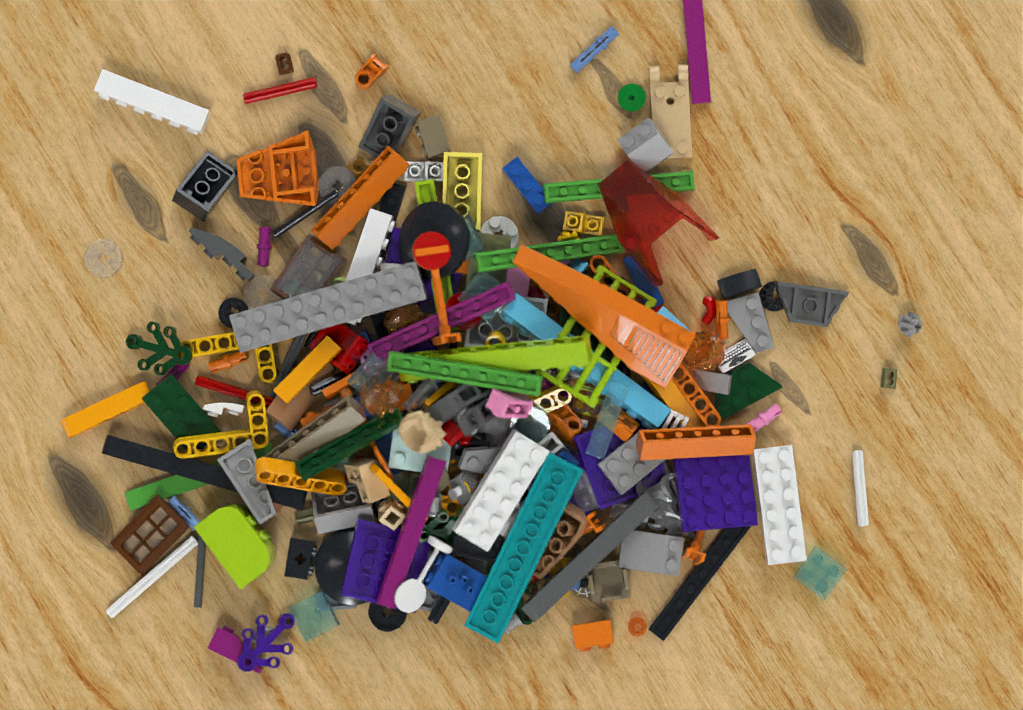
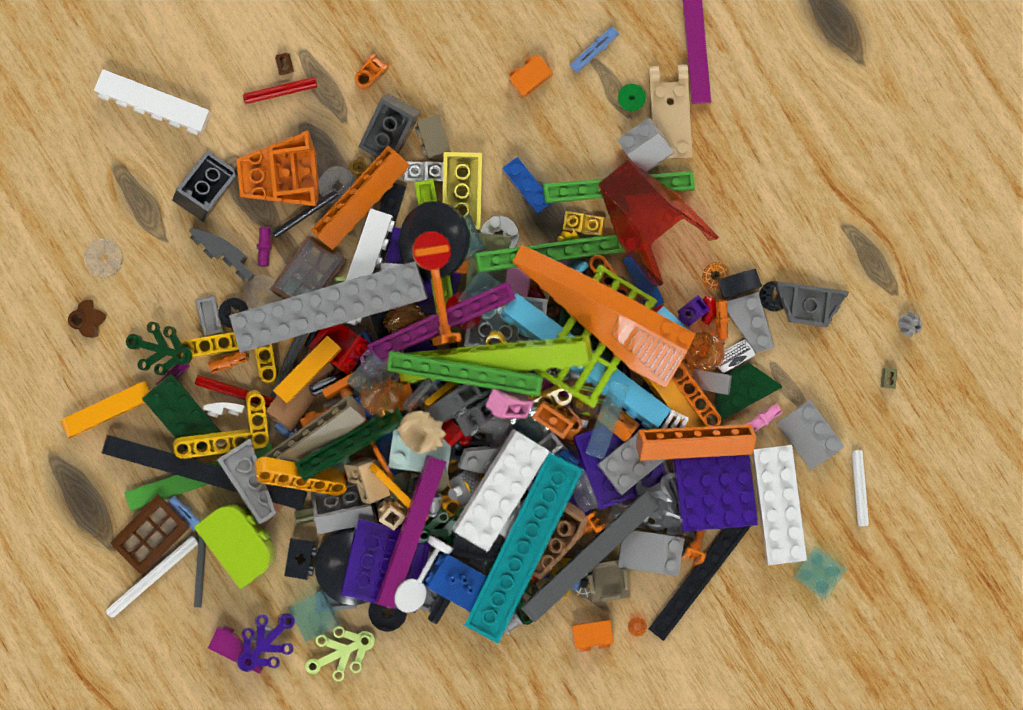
(89, 319): none -> reddish brown plate
(209, 316): none -> light grey tile
(342, 651): none -> yellowish green plant
(530, 76): none -> orange brick
(553, 419): none -> orange slope
(698, 309): none -> dark purple brick
(714, 272): none -> clear orange piece
(810, 434): none -> light grey slope

